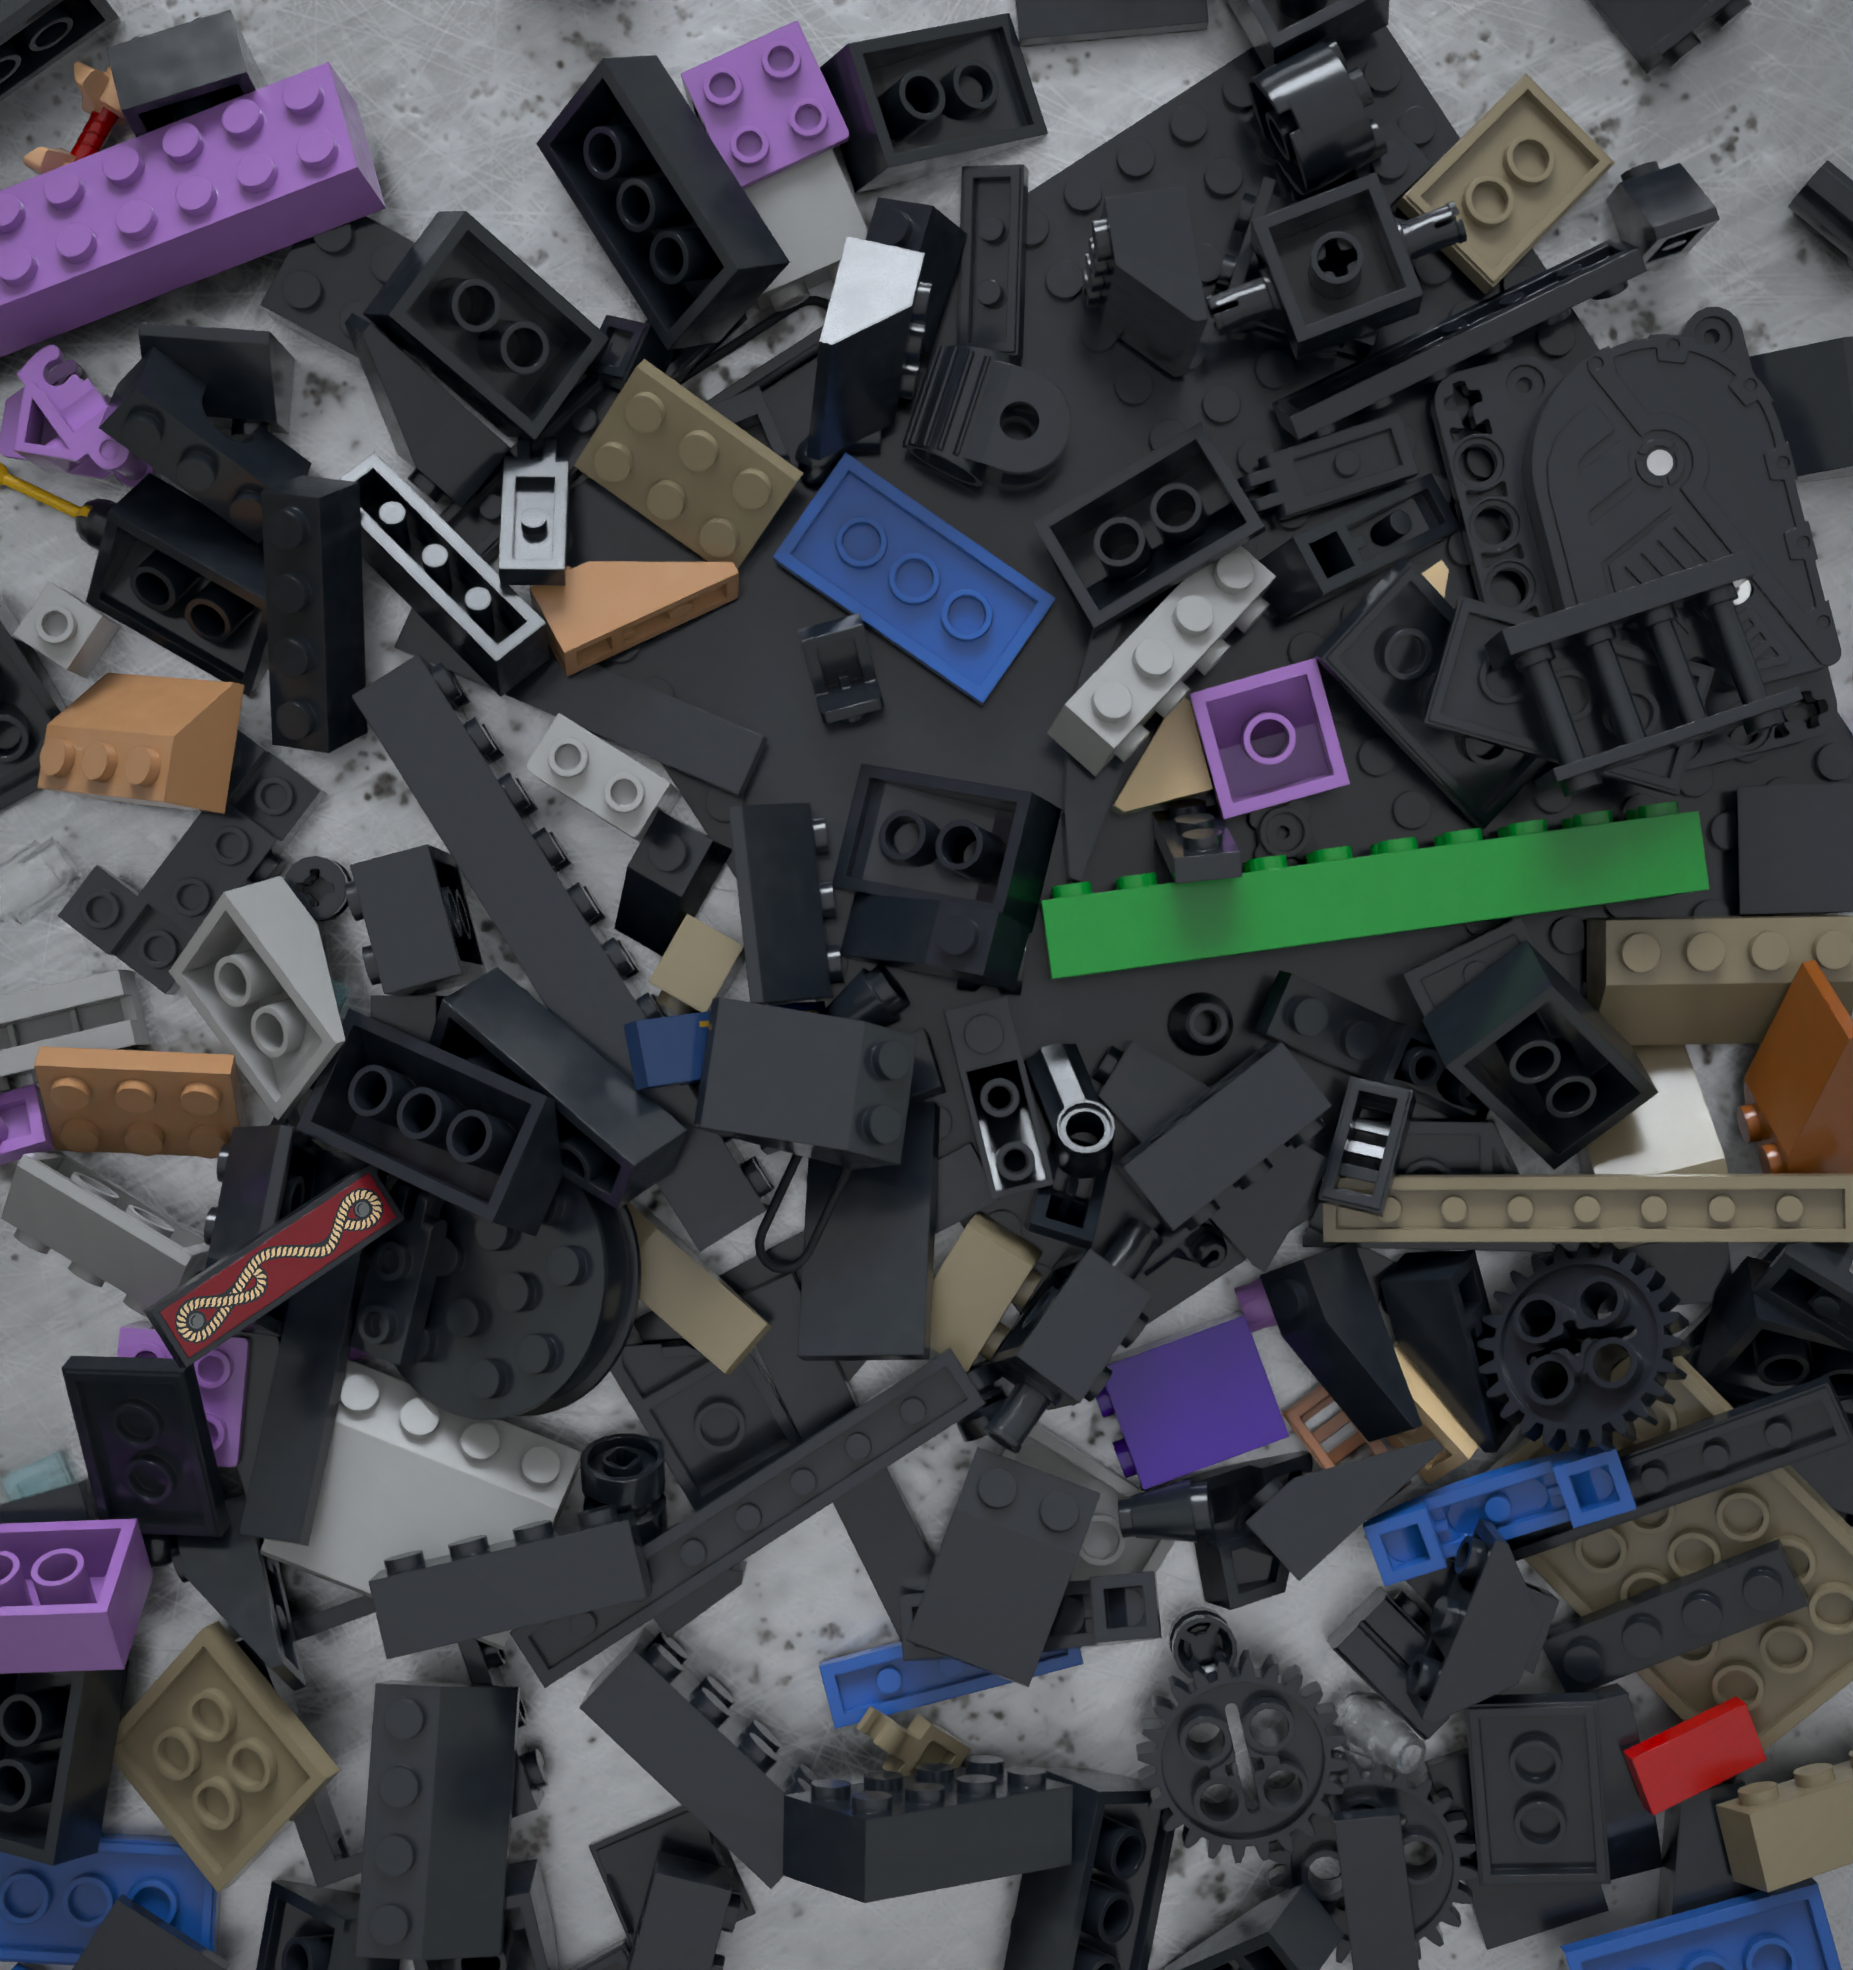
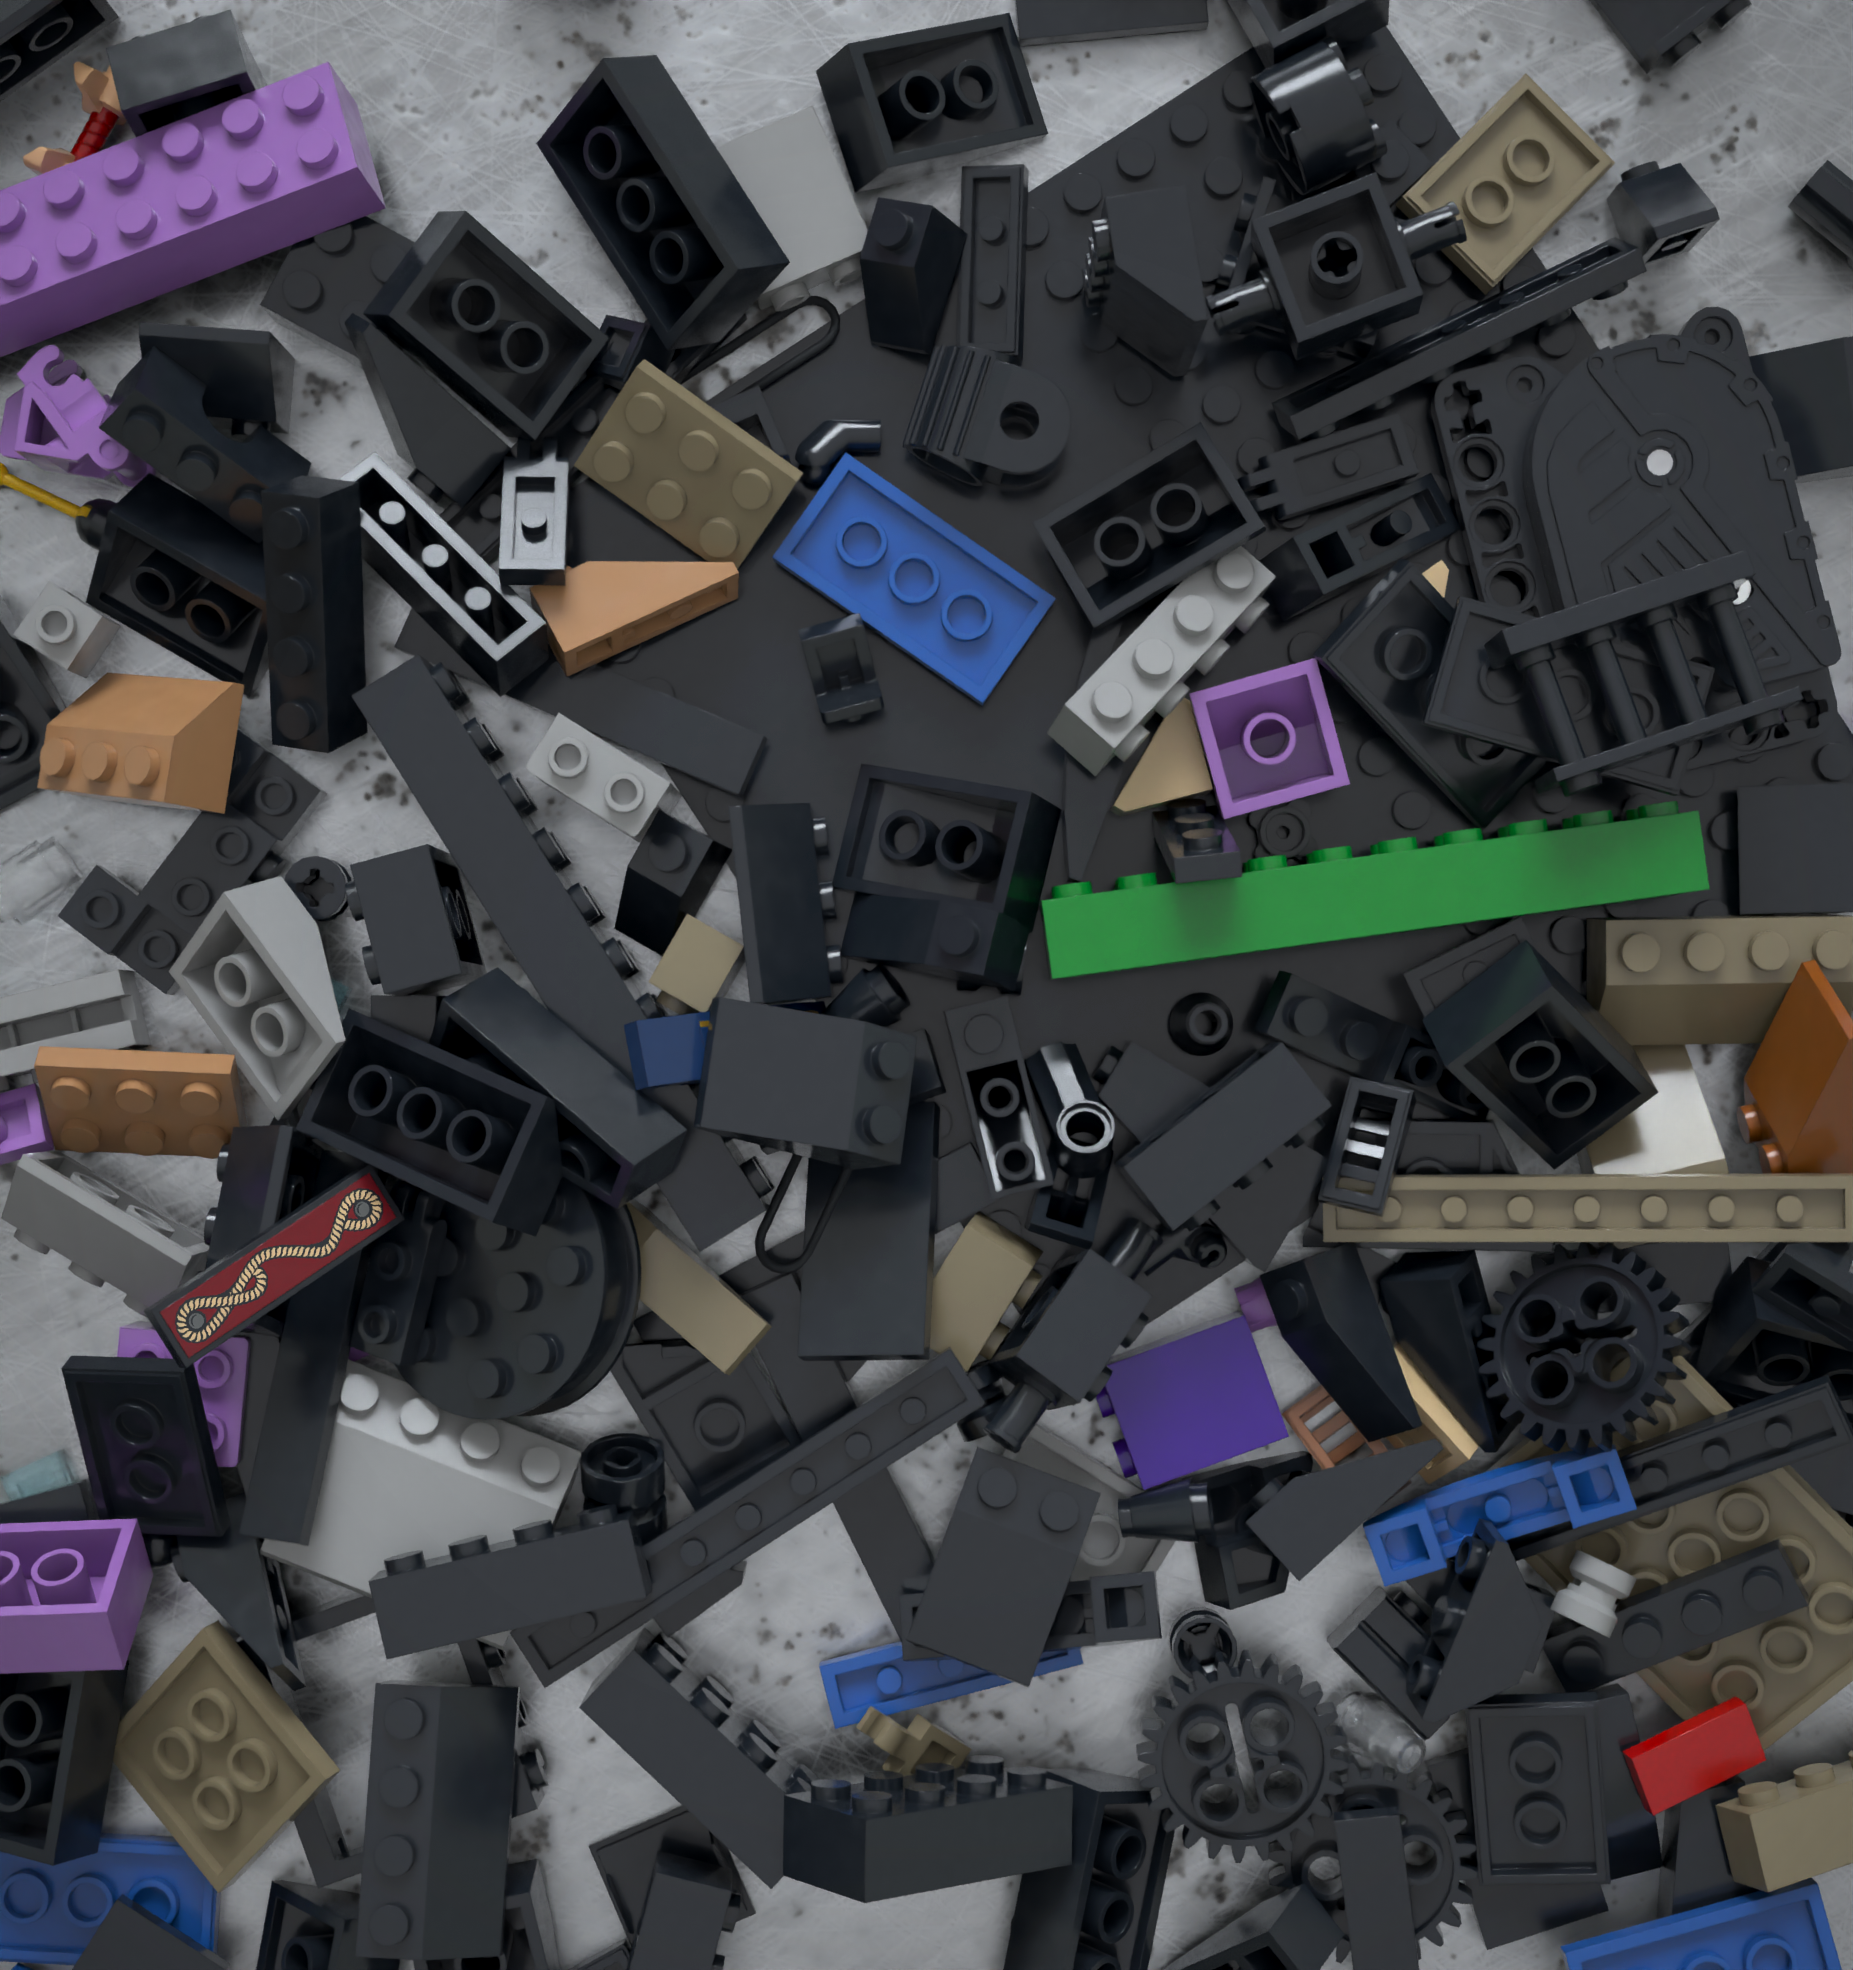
(766, 105): medium lavender bracket -> none
(868, 344): black slope -> none
(1593, 1593): none -> light grey wheel

